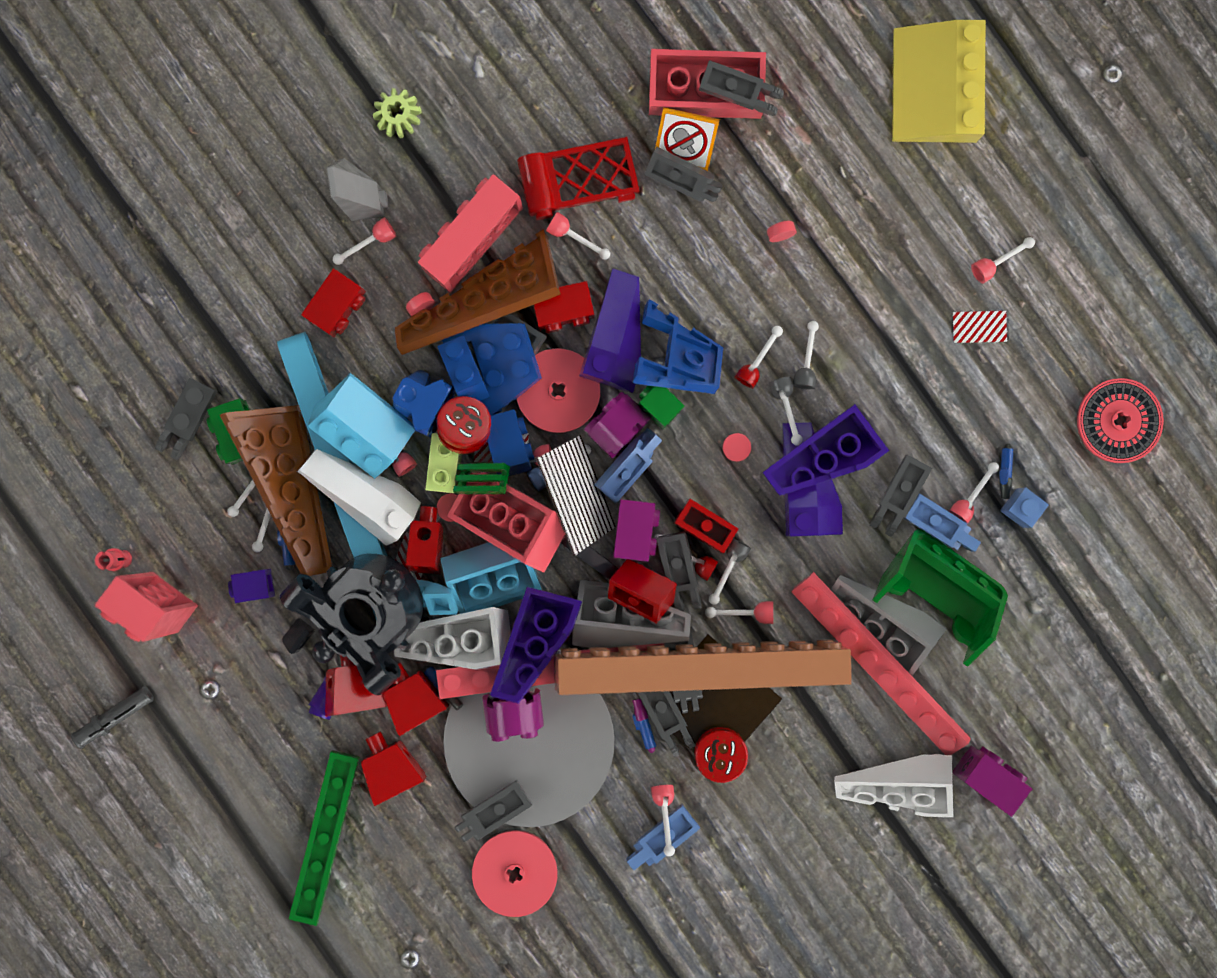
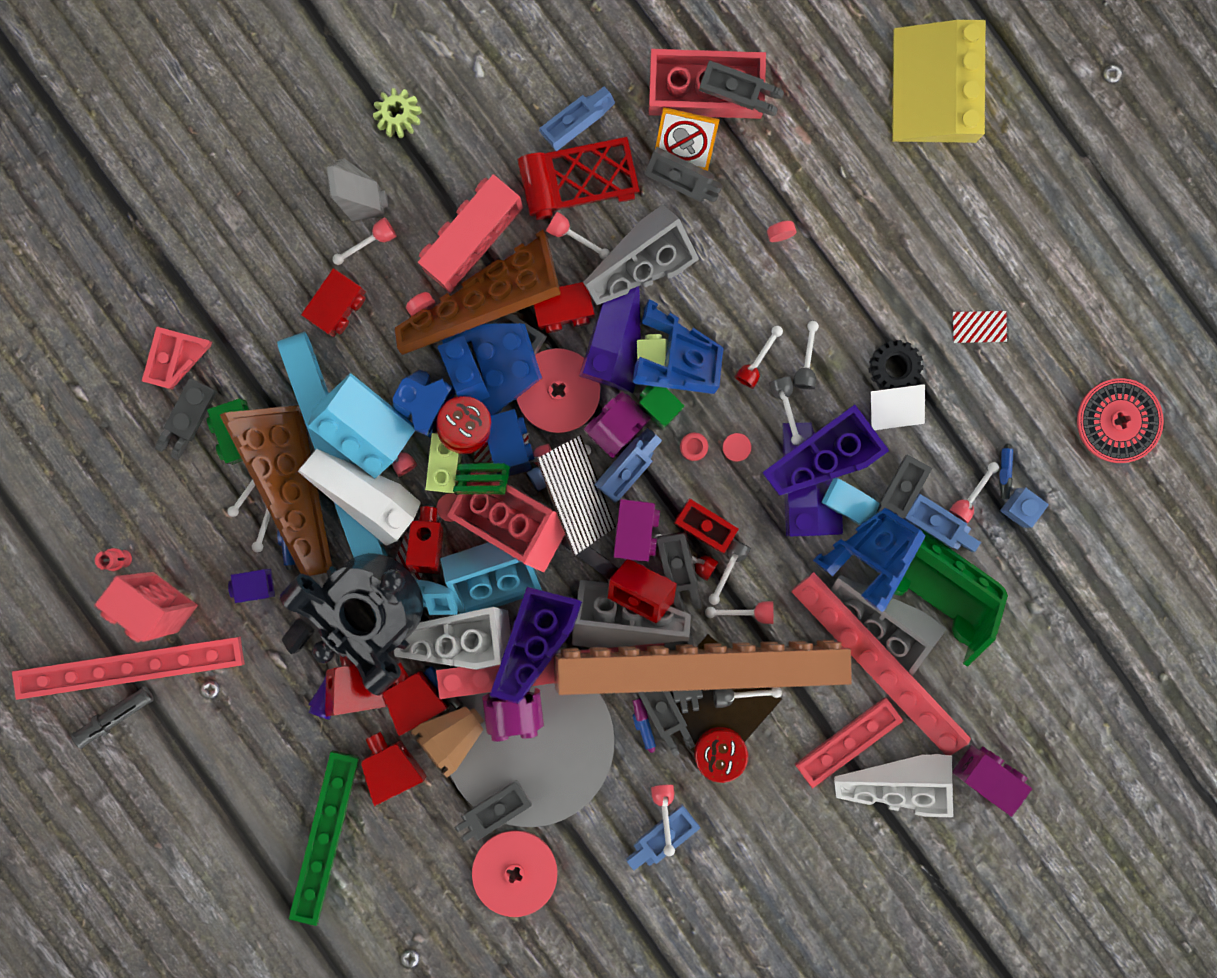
(128, 668): none -> coral plate
(172, 357): none -> coral wing
(449, 737): none -> medium nougat cone
(576, 118): none -> medium blue hinge
(648, 252): none -> light grey wedge
(652, 348): none -> yellowish green brick
(693, 446): none -> coral tile
(725, 697): none -> hinge
(849, 742): none -> coral tile
(850, 501): none -> medium azure slope
(884, 544): none -> blue wing
(898, 407): none -> white sticker
(900, 349): none -> black tyre
(986, 268): coral hinge -> none

